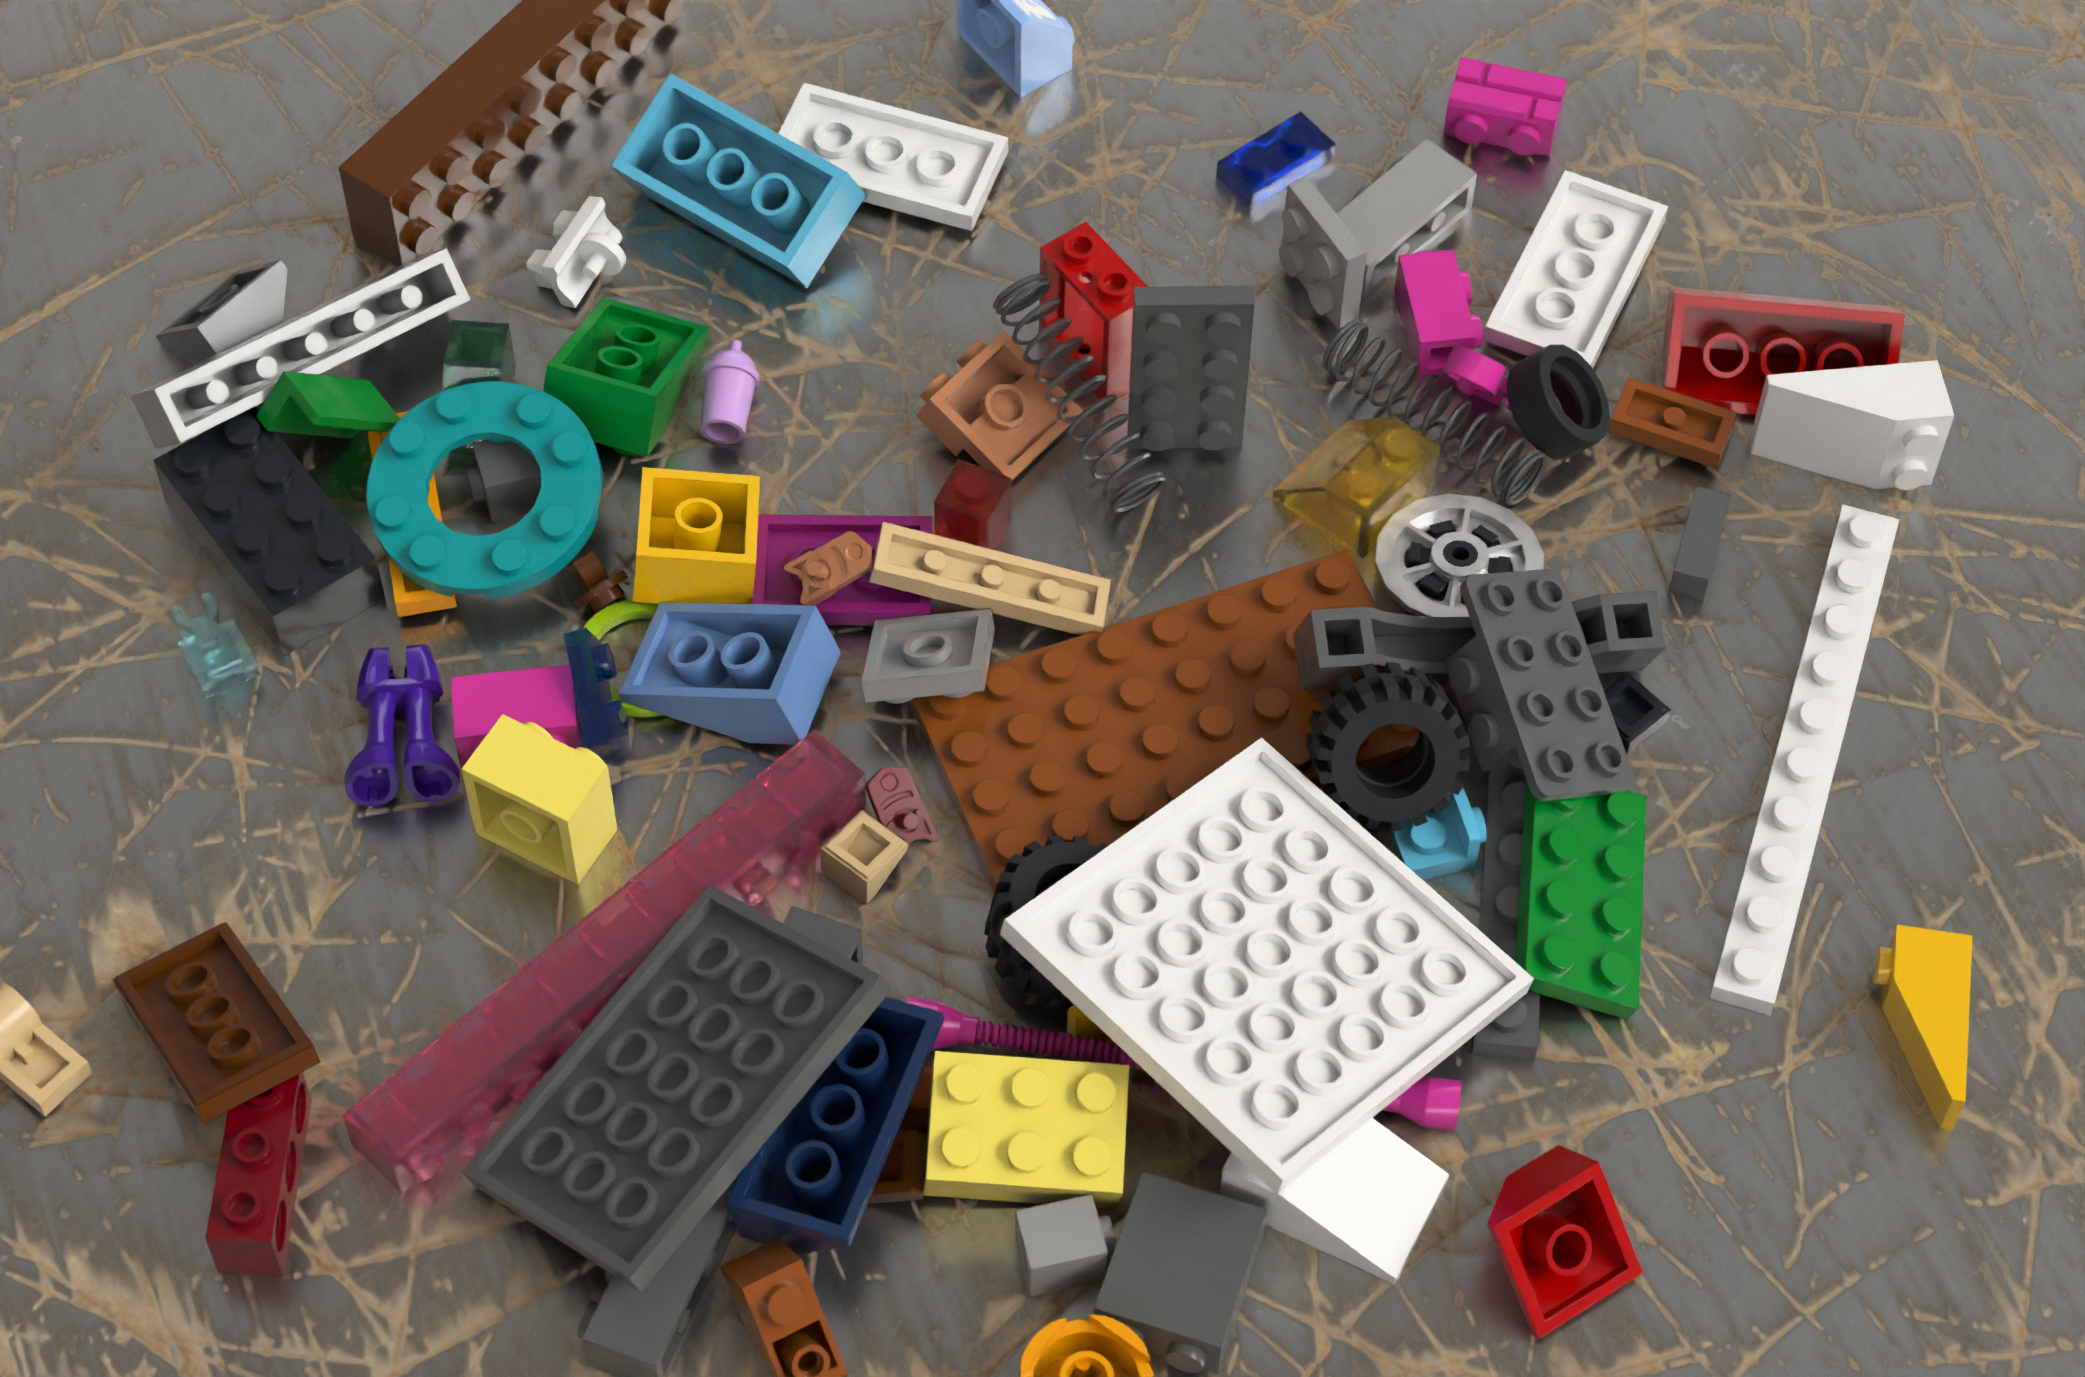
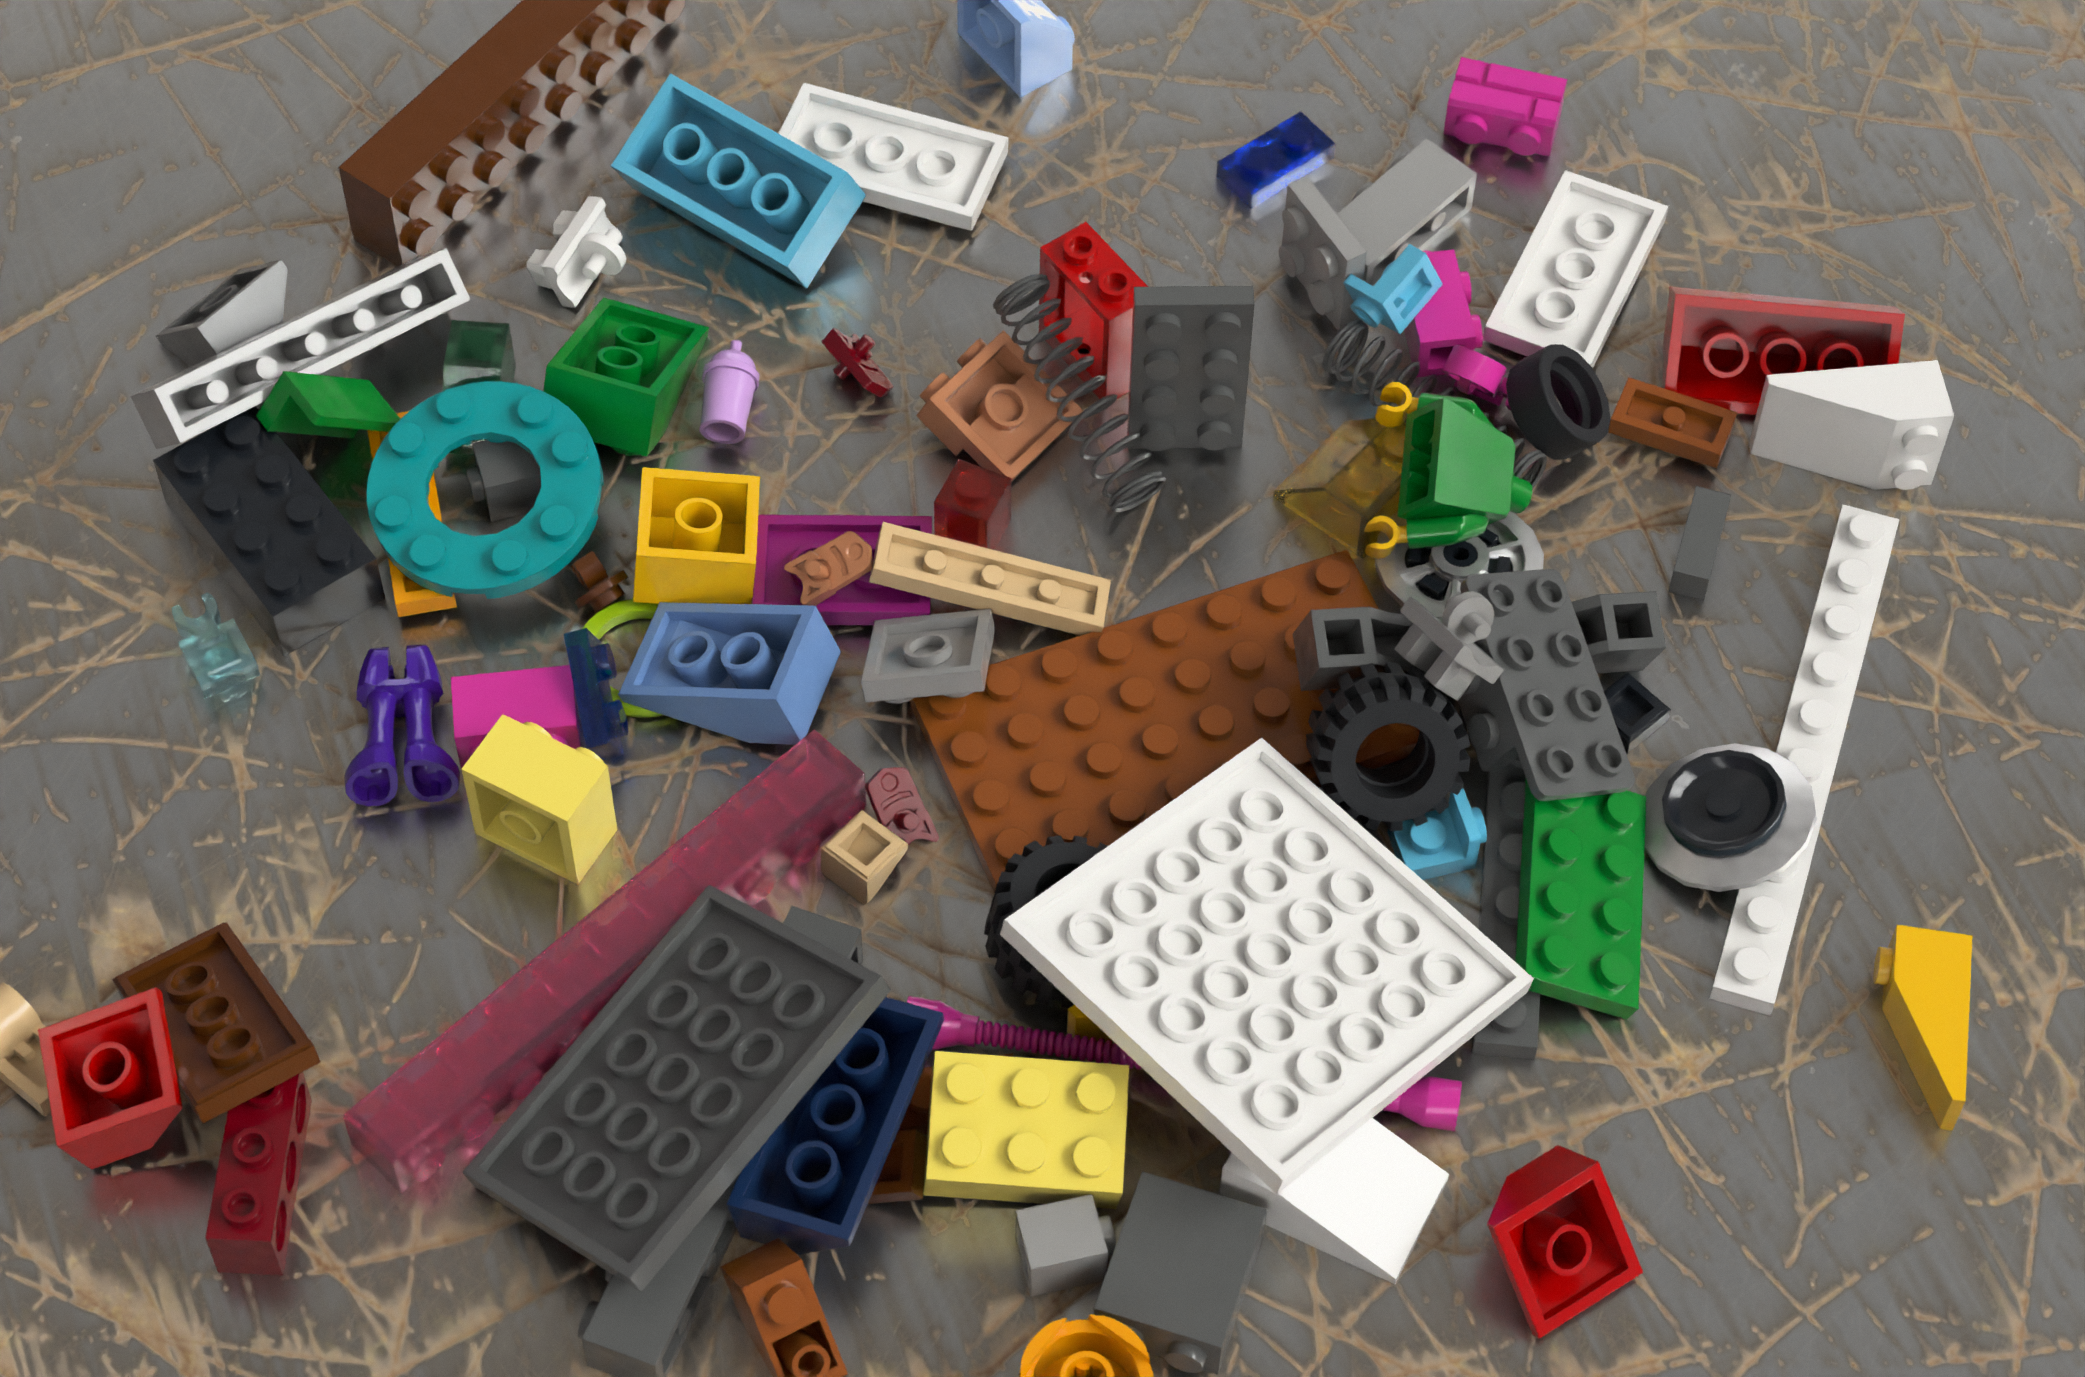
(111, 1079): none -> red slope
(855, 358): none -> dark red piece
(1399, 292): none -> medium azure bracket
(1446, 643): none -> light grey hips
(1451, 475): none -> green torso
(1728, 817): none -> piece

